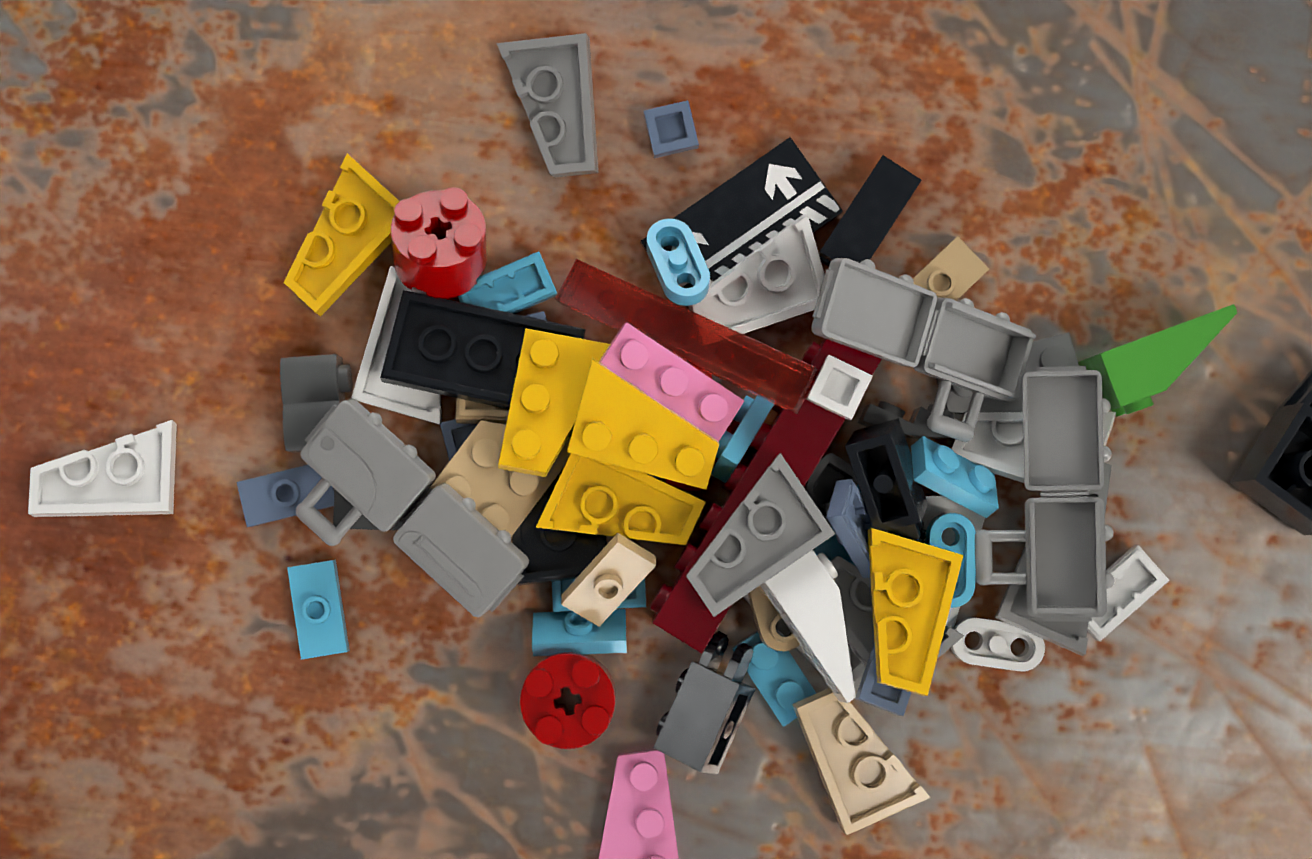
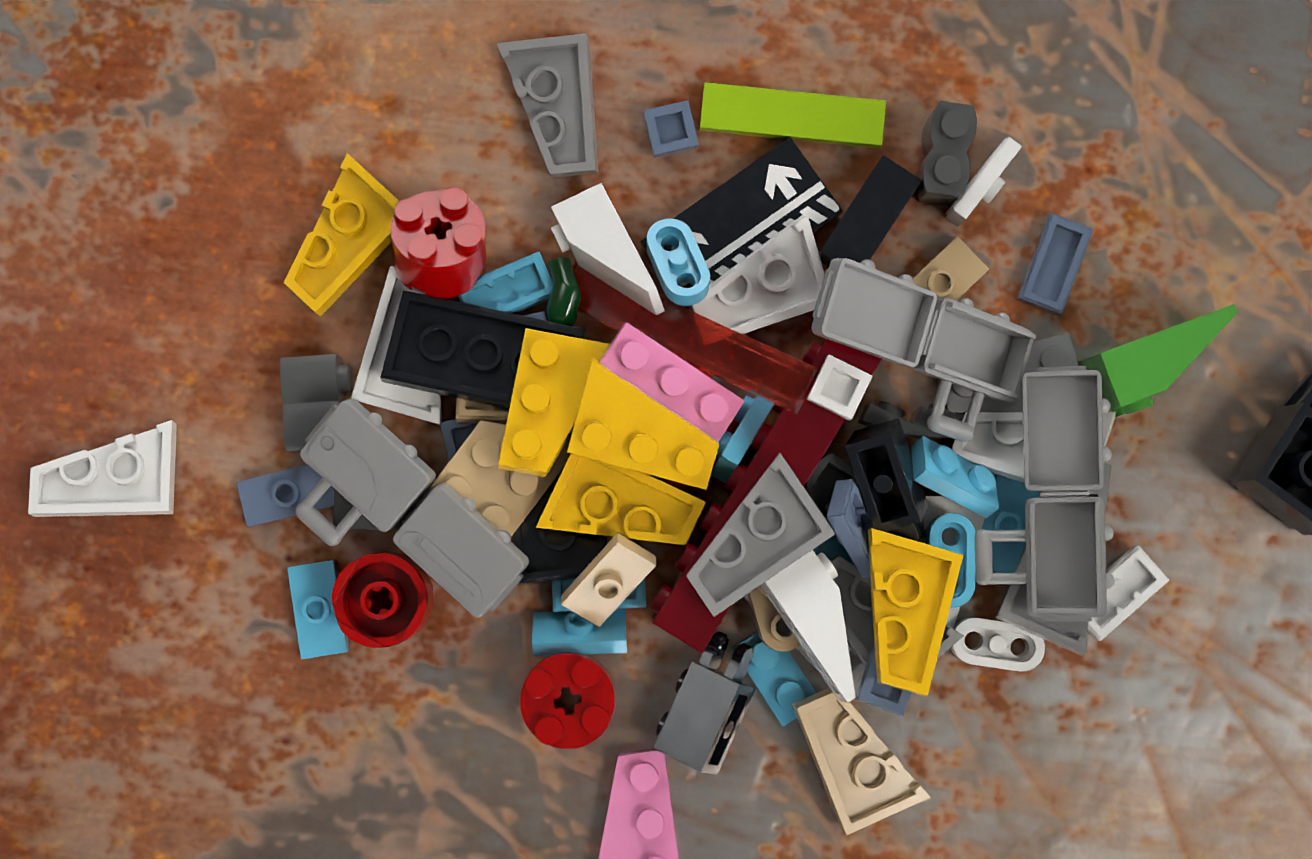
(357, 606): none -> red brick
(565, 293): none -> dark green arm
(603, 247): none -> white slope
(793, 115): none -> lime tile
(944, 144): none -> dark grey brick
(985, 182): none -> white plate
(1009, 516): none -> medium azure plate
(1054, 264): none -> sand blue tile

